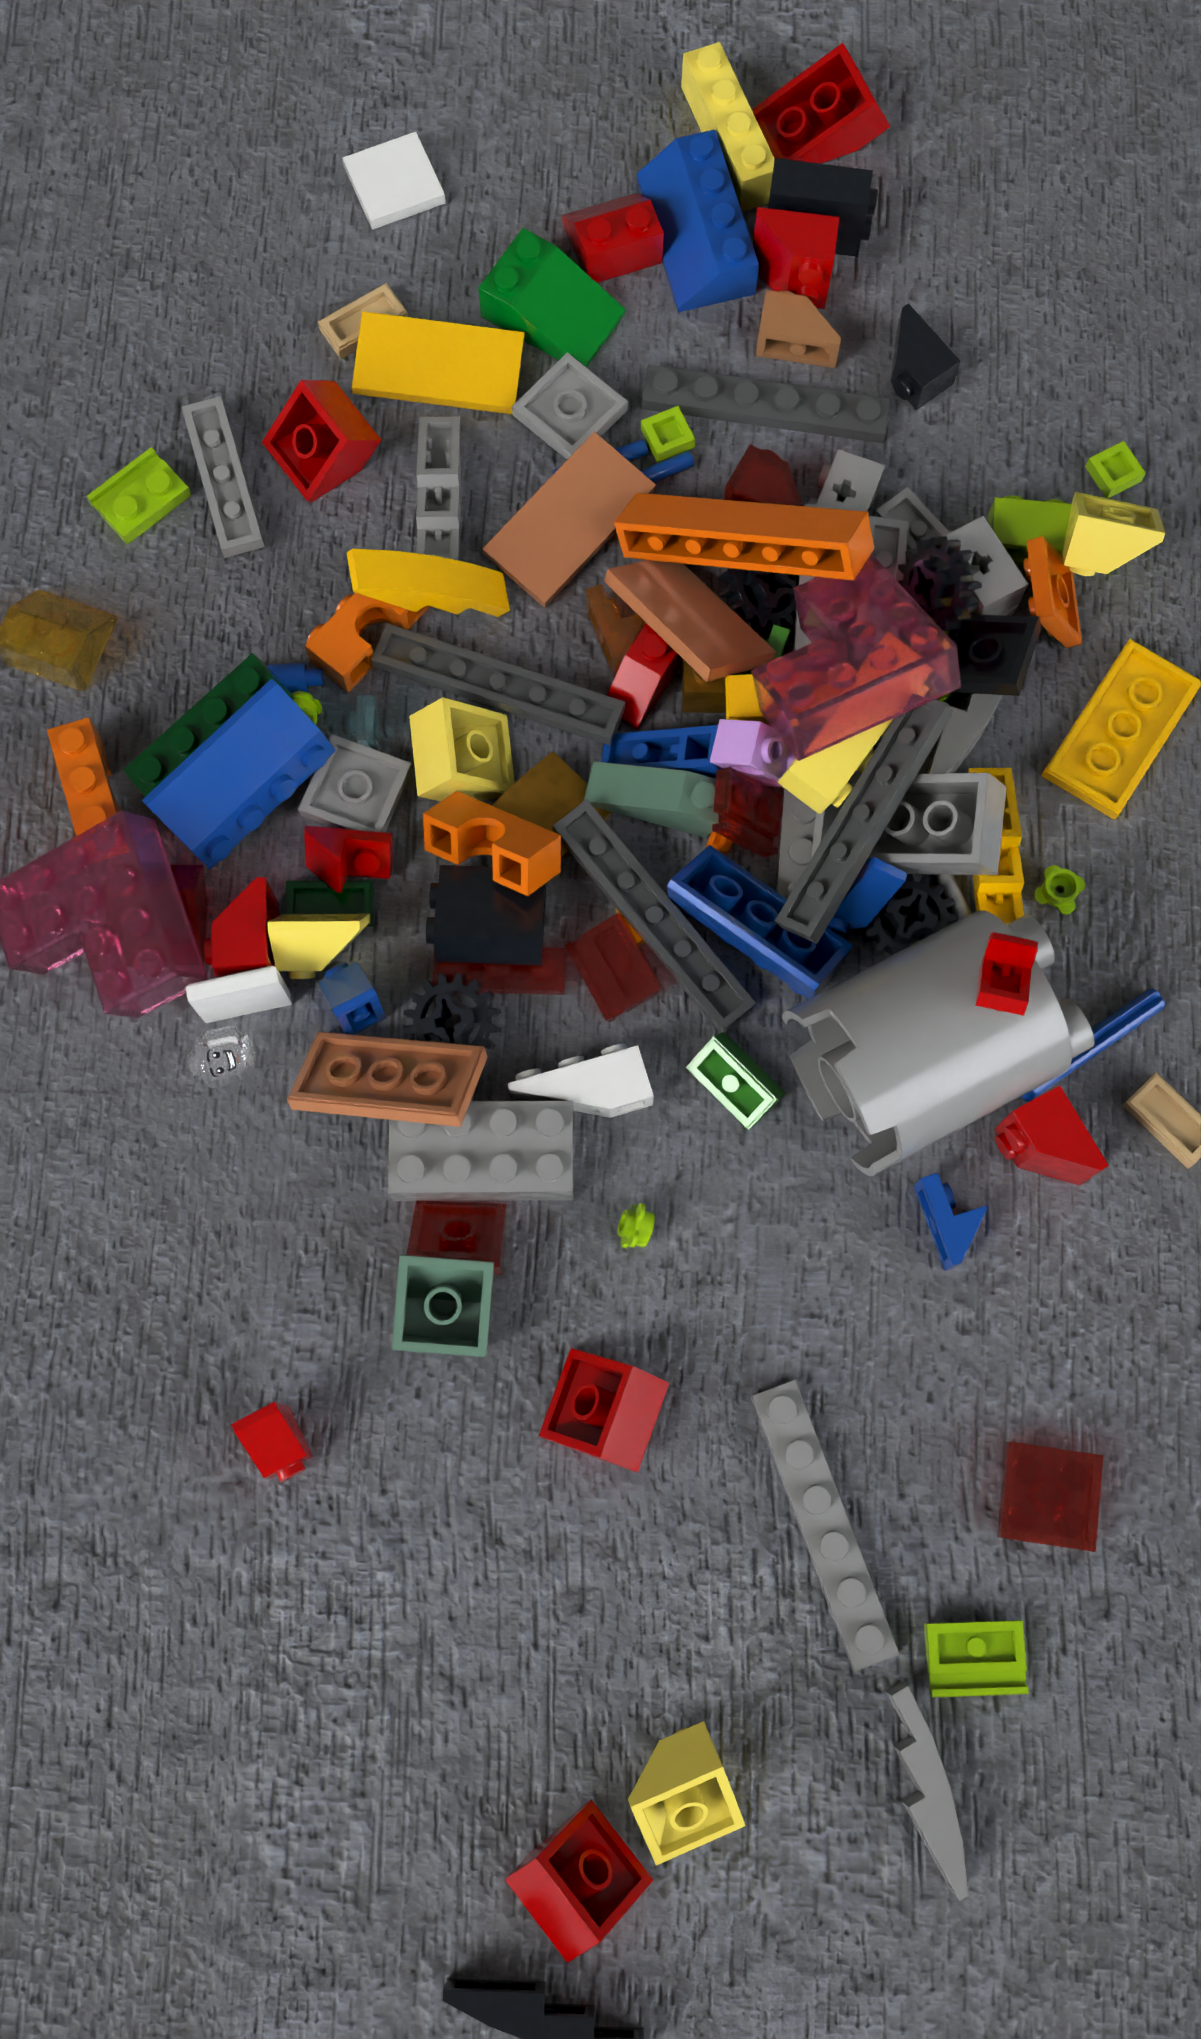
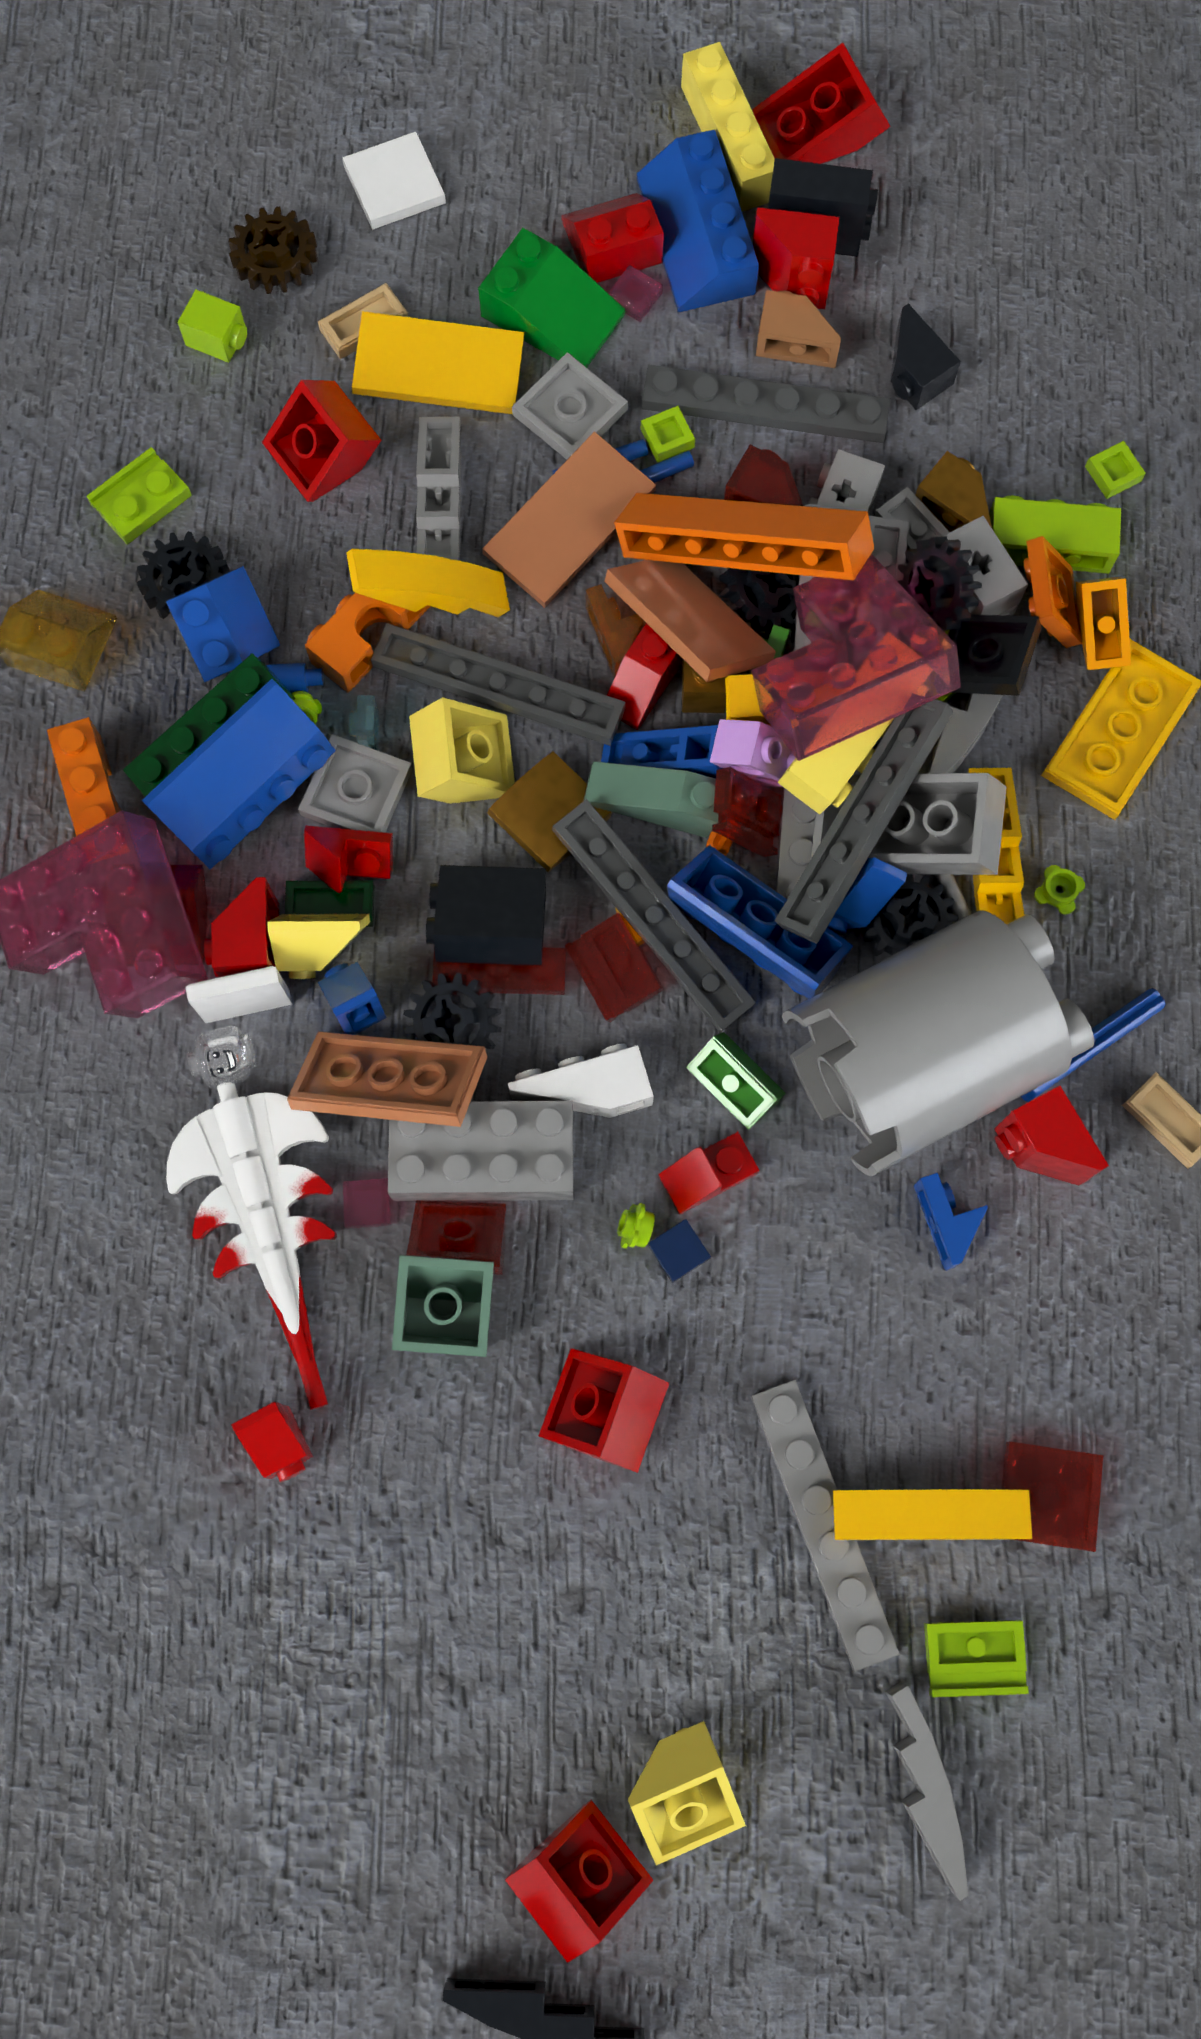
(180, 566): none -> black gear
(212, 326): none -> lime brick
(222, 477): light grey plate -> none
(223, 623): none -> blue slope
(243, 1147): none -> white animal
(273, 250): none -> dark brown gear
(366, 1203): none -> clear pink tile
(521, 851): orange arch -> none
(636, 292): none -> clear pink tile
(679, 1251): none -> dark blue tile
(708, 1172): none -> red slope
(932, 1514): none -> yellow slope
(954, 492): none -> pearl gold slope
(1006, 973): red bracket -> none
(1104, 622): none -> light orange slope
(1108, 533): light yellow slope -> none

